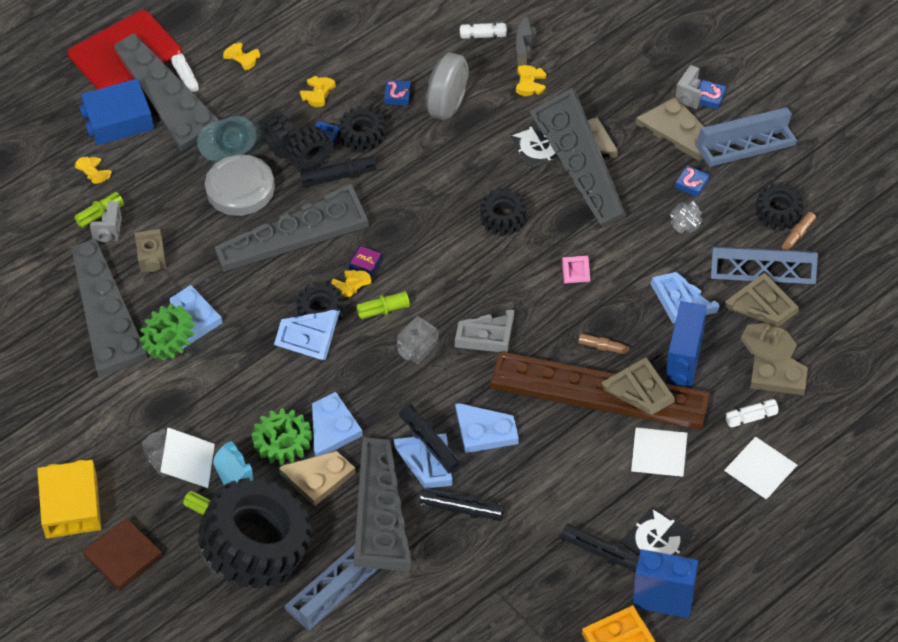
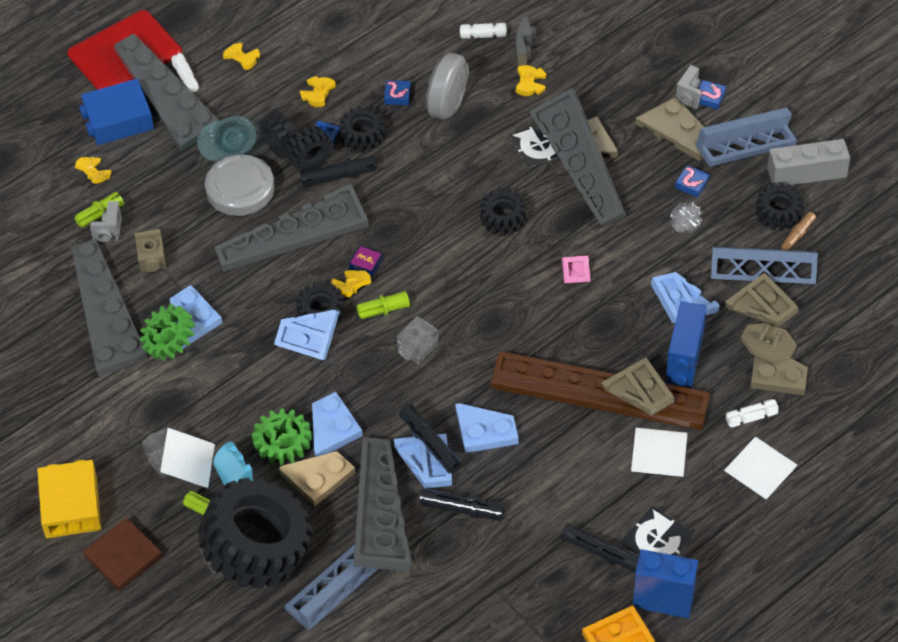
(485, 333): light grey wing -> none
(603, 344): medium nougat piece -> none
(808, 162): none -> light grey brick

